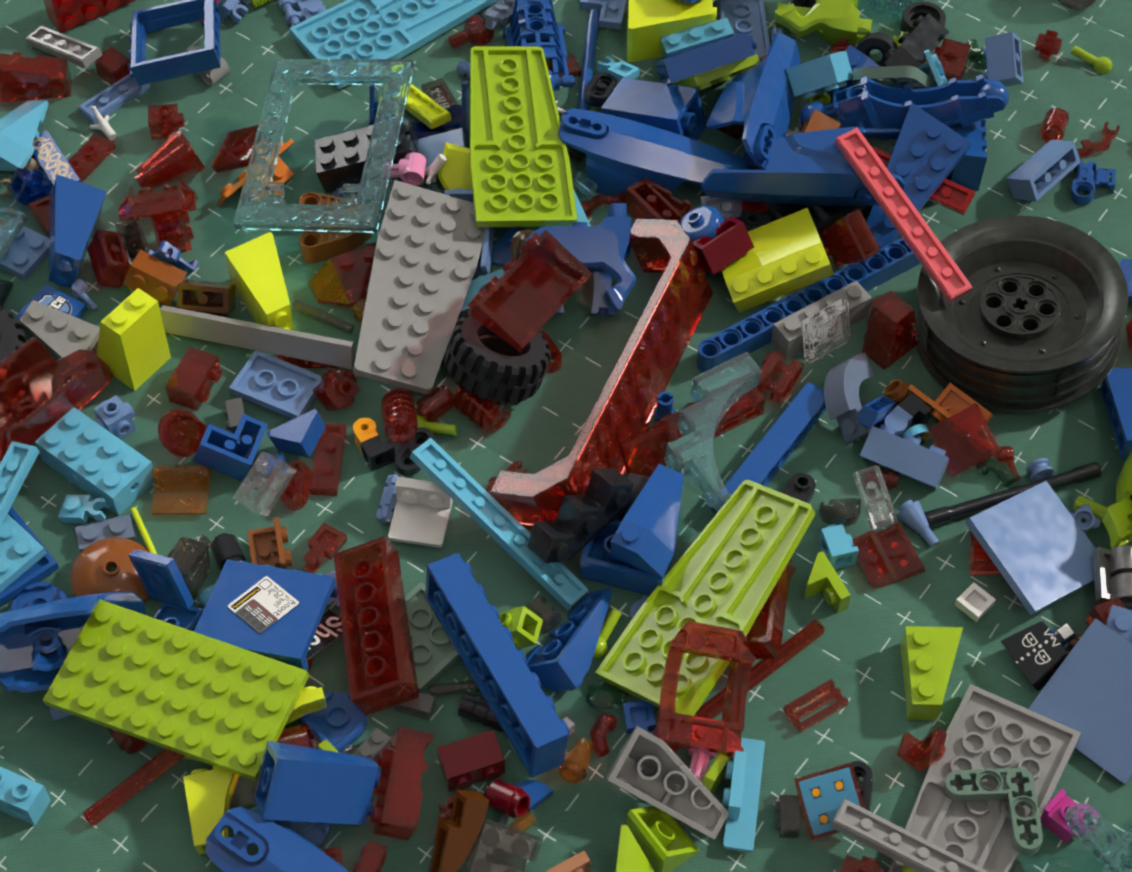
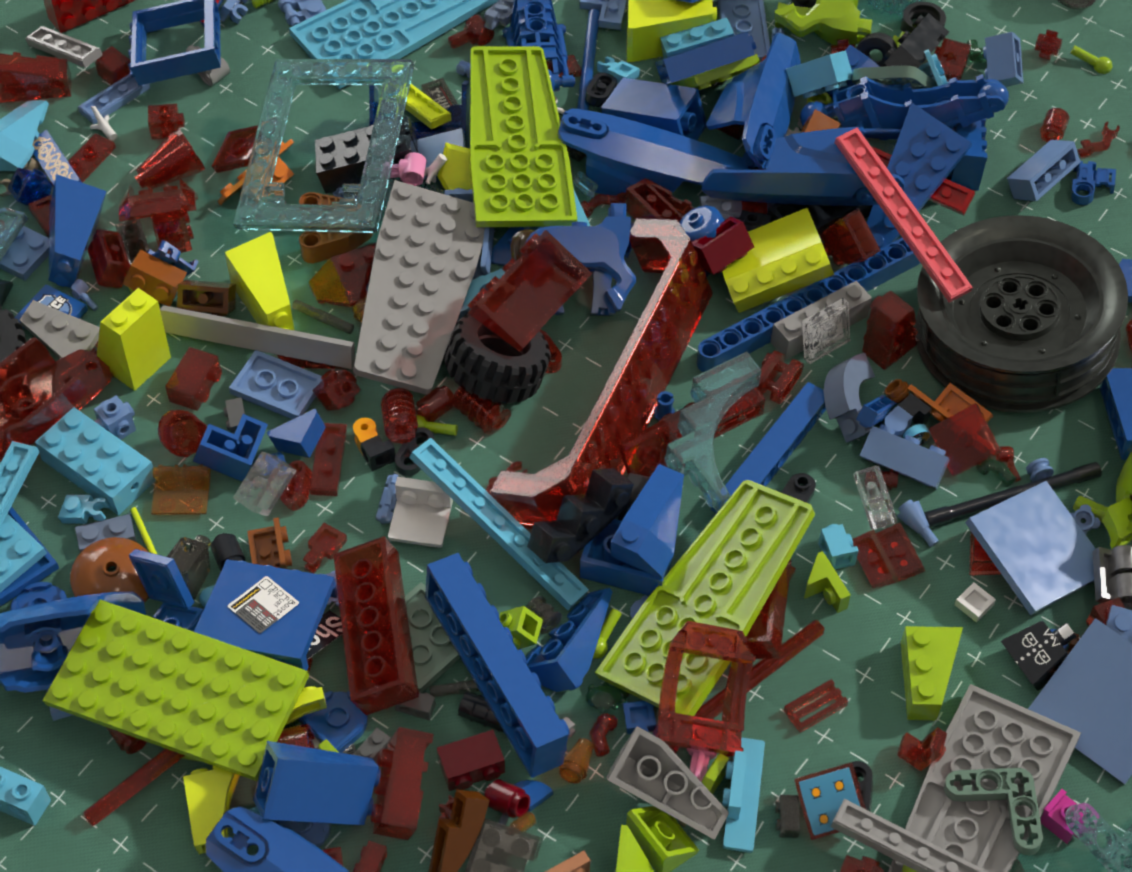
(841, 511): clear smoke hair -> none

